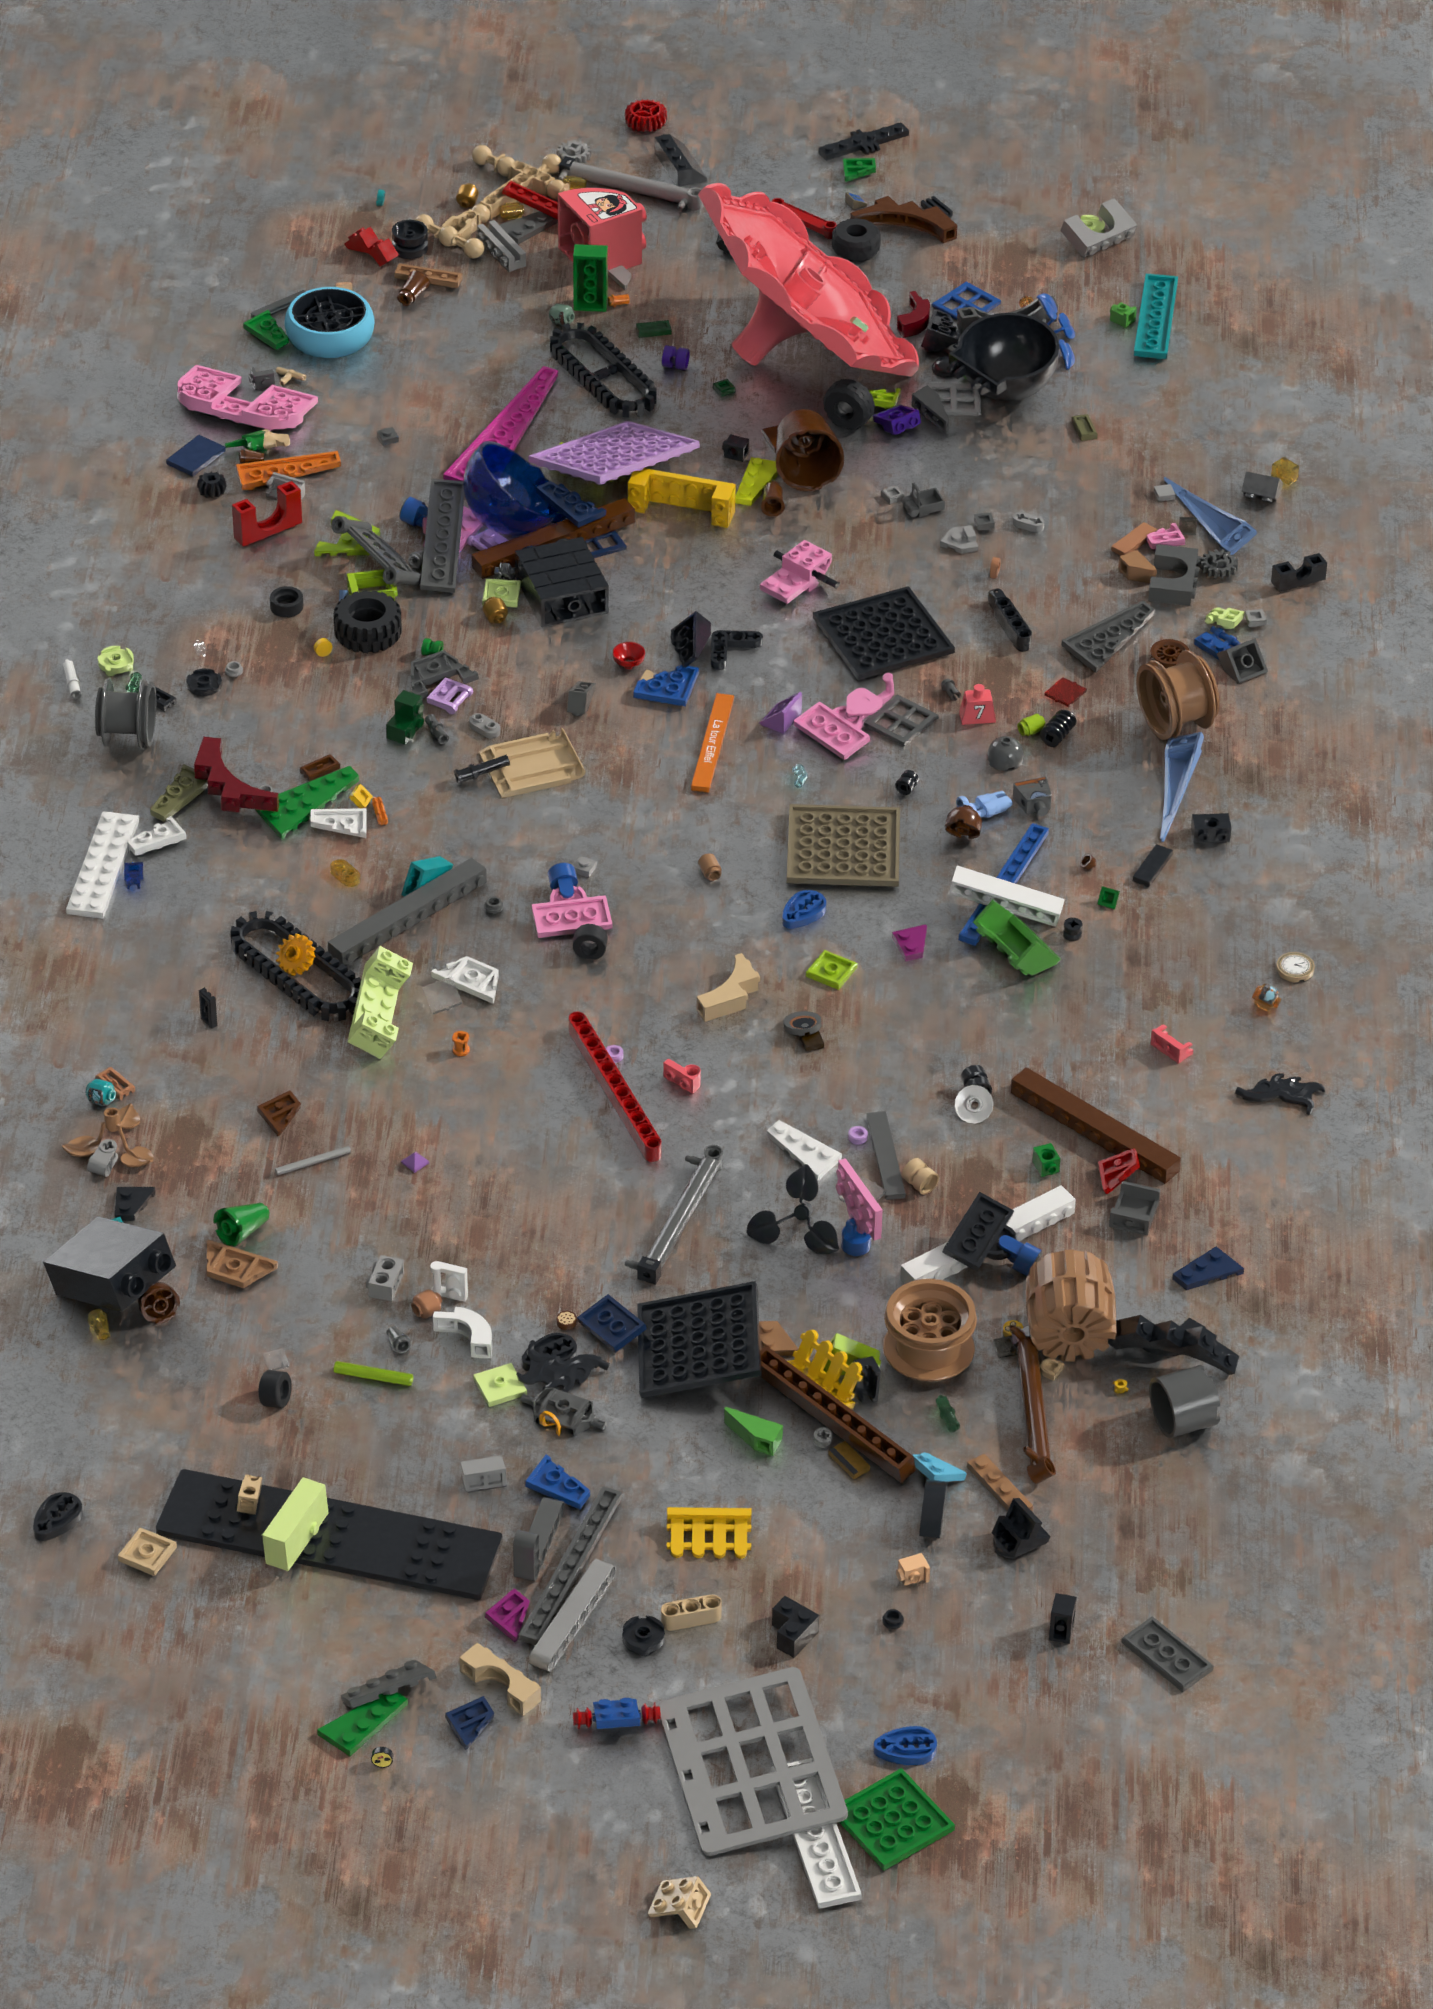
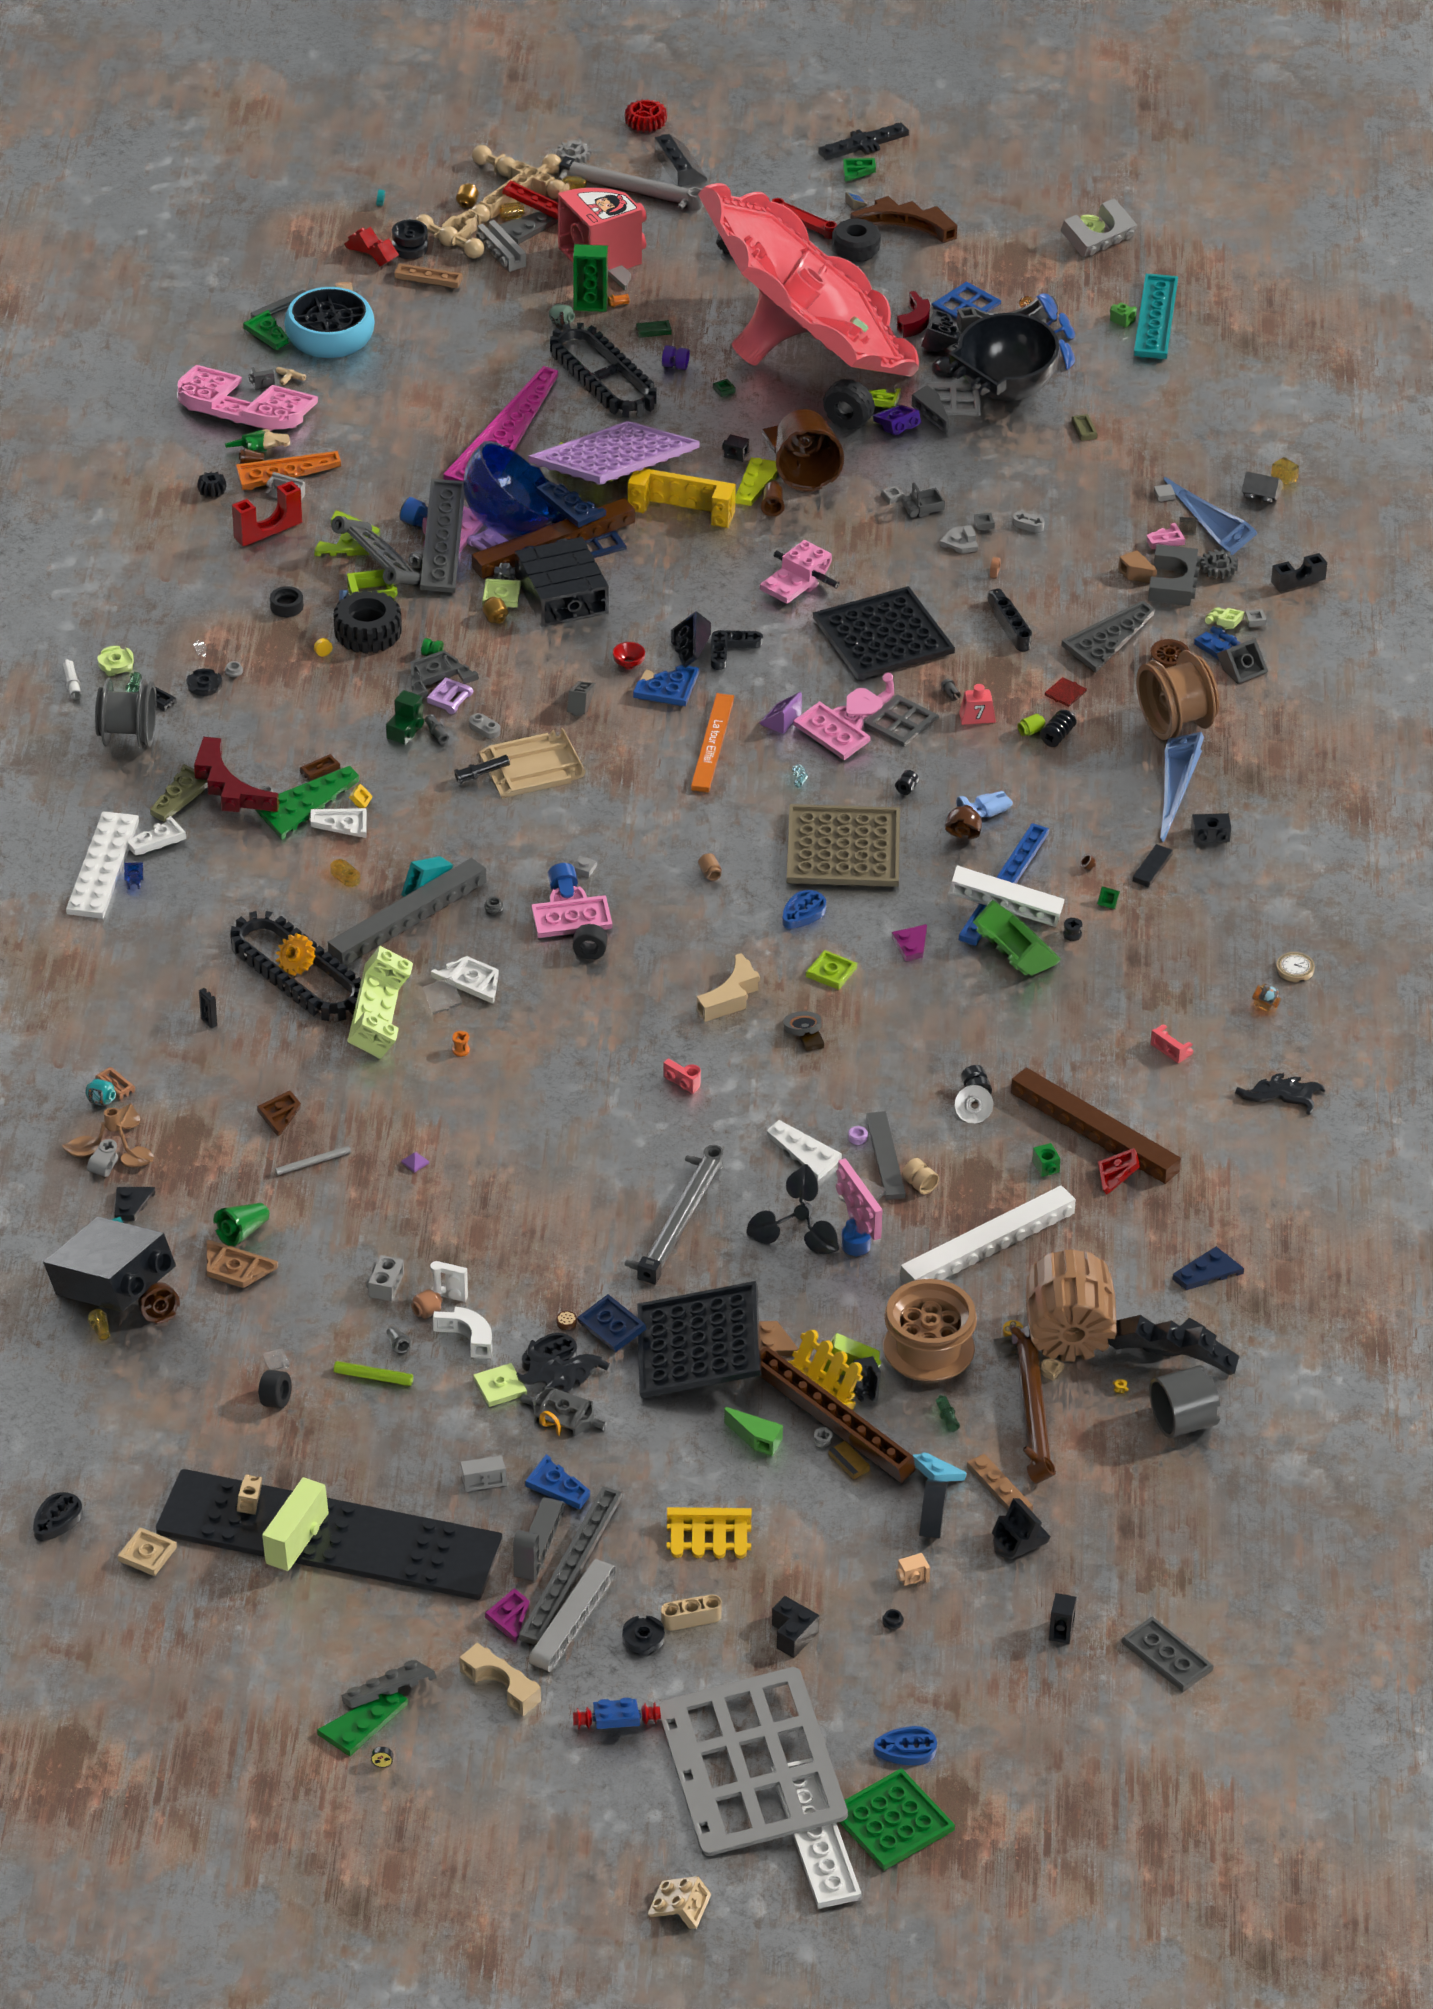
(195, 455): dark blue tile -> none
(379, 810): orange axle -> none
(387, 436): dark grey plate -> none
(413, 287): reddish brown plant -> none
(470, 1720): dark blue wing -> none
(615, 1053): lavender tile -> none
(615, 1087): red beam -> none
(936, 202): black tile -> none
(985, 1235): black plate -> none
(1005, 753): dark grey cylinder -> none
(1033, 795): dark grey torso -> none
(1133, 539): nougat tile -> none
(1135, 1208): dark grey panel -> none

